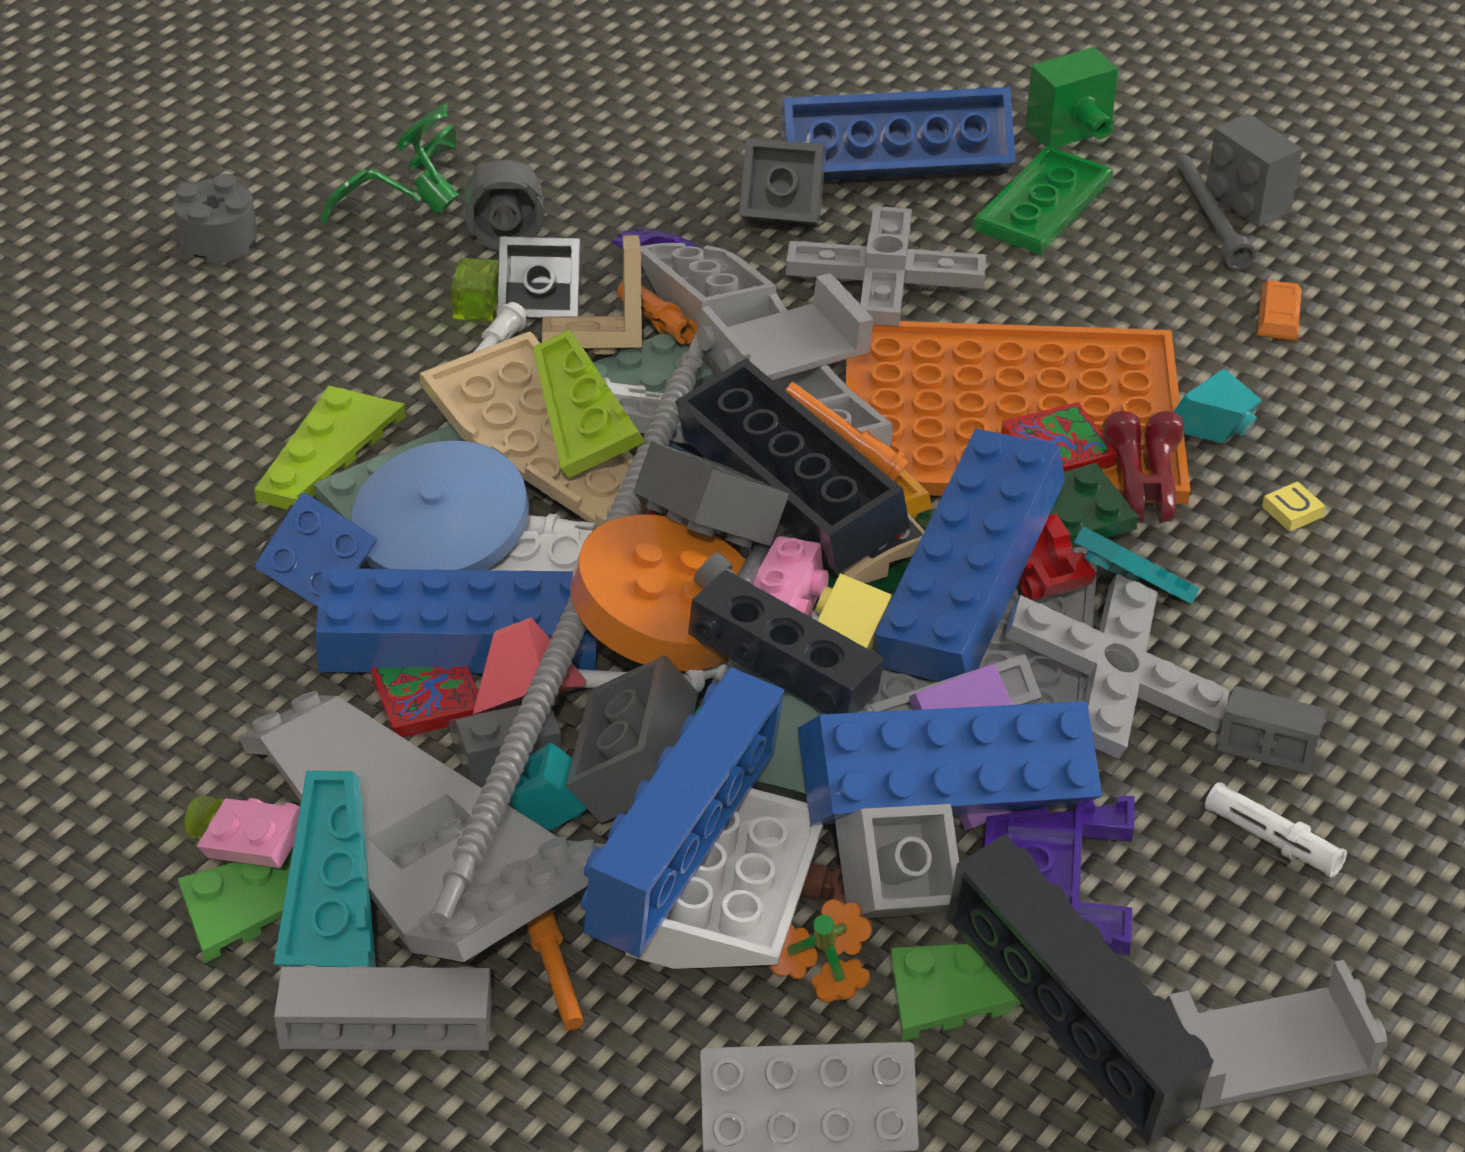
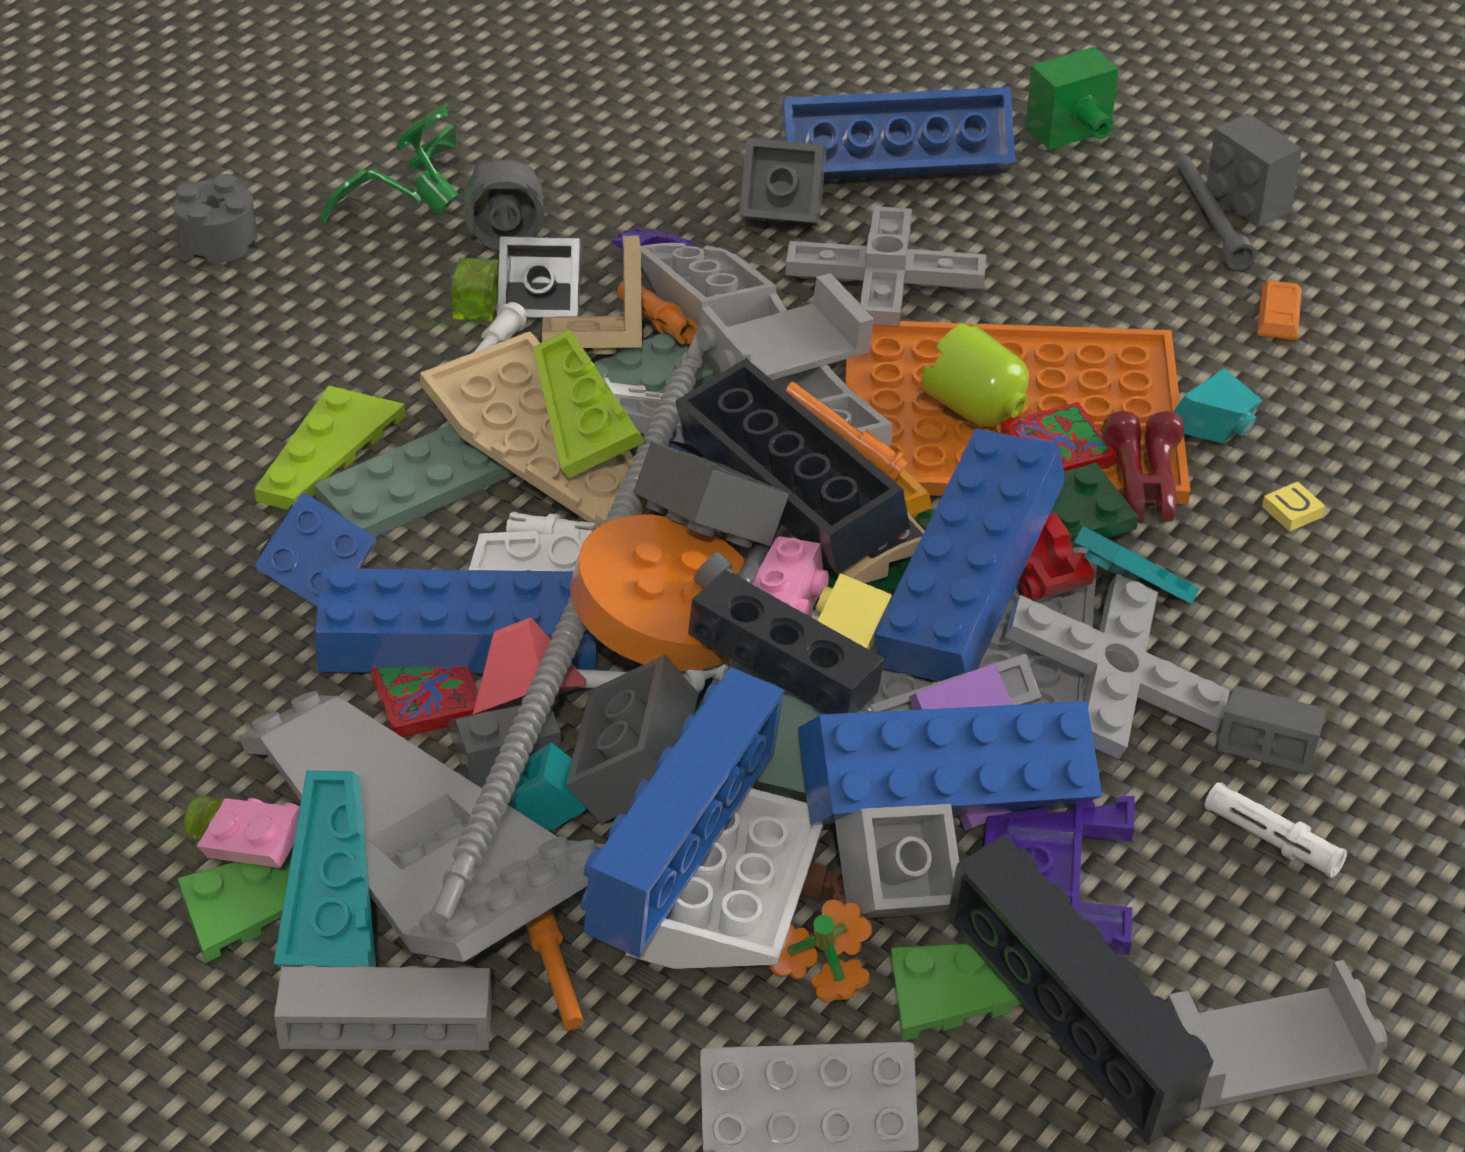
(443, 508): medium blue dish -> none
(977, 377): none -> lime cylinder
(1043, 200): green tile -> none

